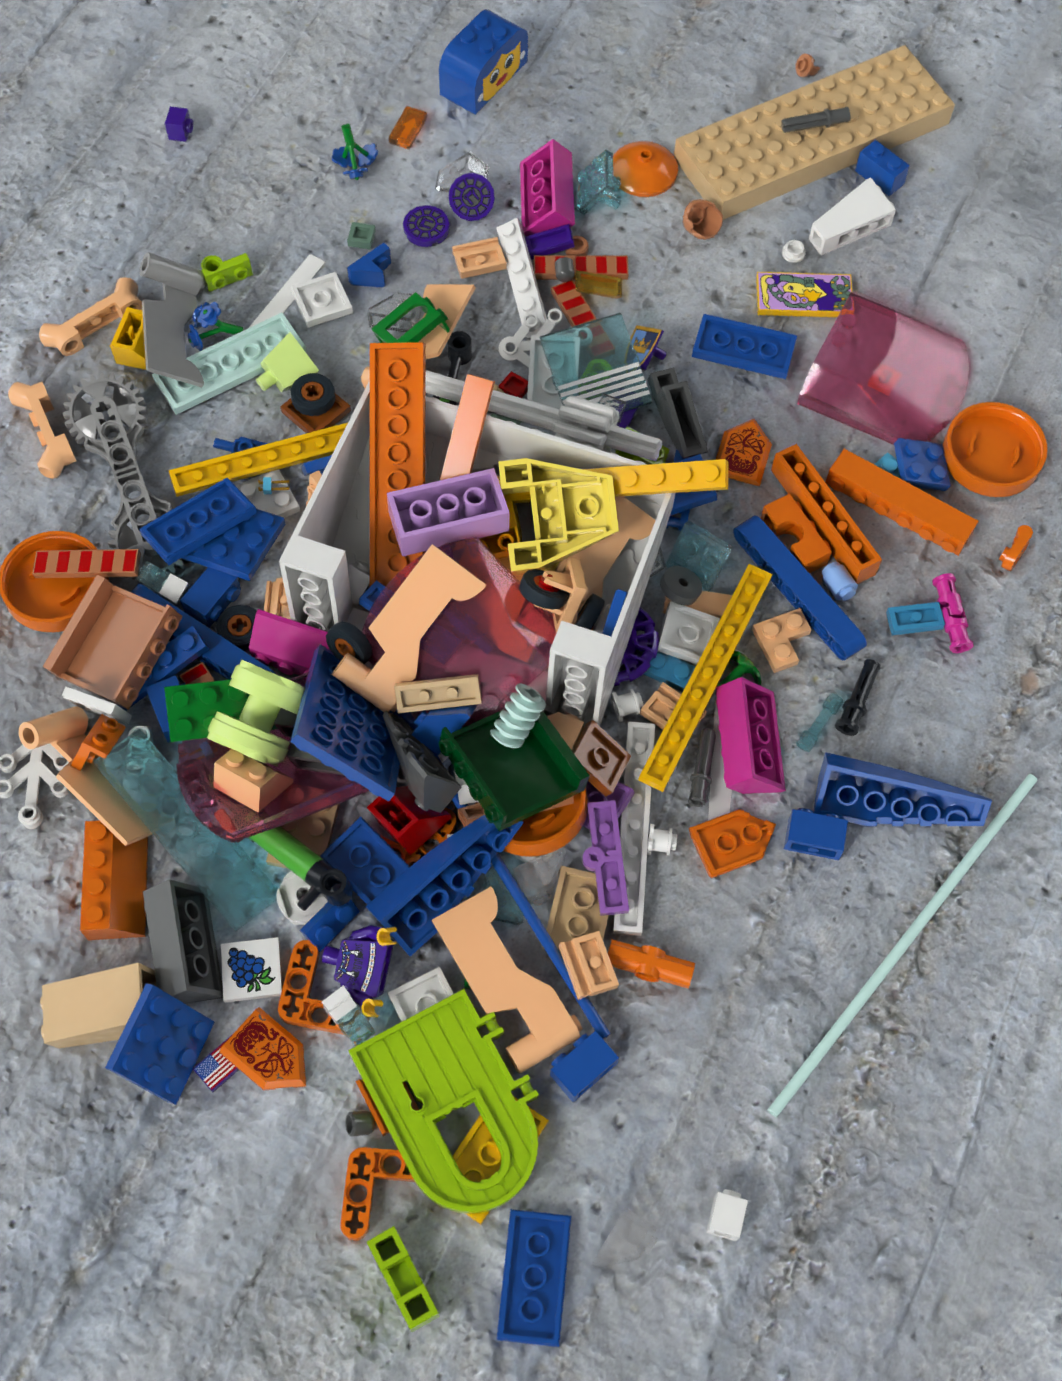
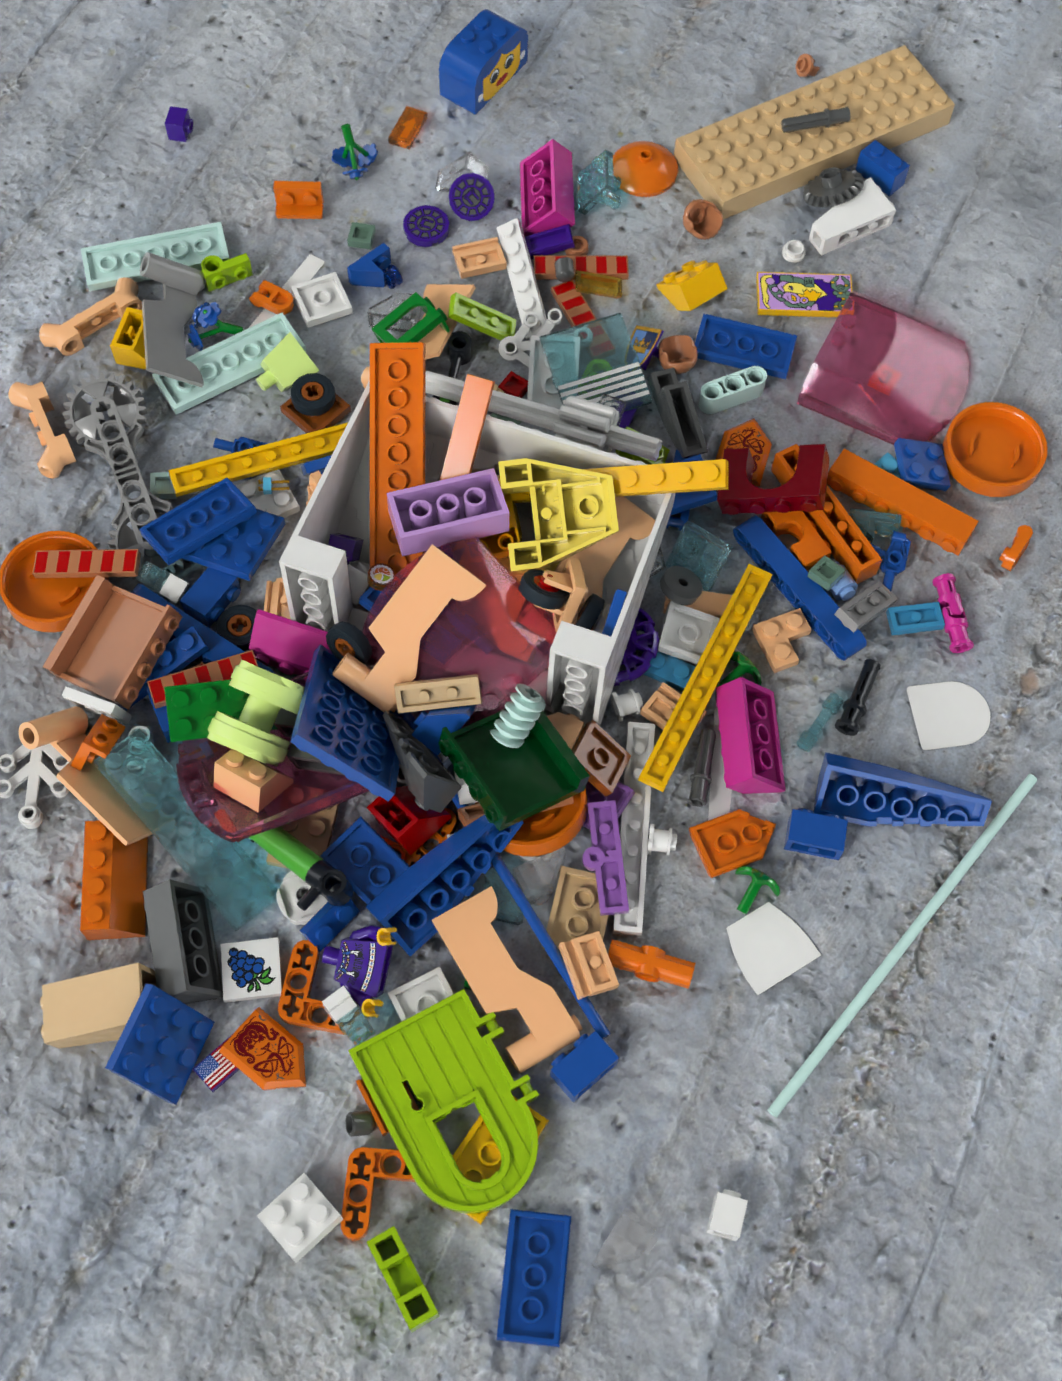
(123, 258): none -> light aqua plate
(162, 486): none -> light aqua plate
(212, 671): none -> tile
(278, 301): none -> orange plate
(298, 199): none -> orange bracket
(300, 1217): none -> white plate
(347, 543): none -> dark purple plate
(380, 575): none -> tile
(392, 276): none -> clear blue bush
(481, 317): none -> lime plate
(678, 353): none -> nougat hair
(692, 284): none -> yellow slope
(732, 390): none -> light aqua beam
(758, 880): none -> green plant
(769, 947): none -> white sticker
(801, 493): none -> dark red arch
(826, 573): none -> sand green plate
(833, 187): none -> dark grey gear
(866, 606): none -> light grey plate
(875, 523): none -> clear light blue slope
(894, 558): none -> blue piece
(948, 714): none -> white sticker

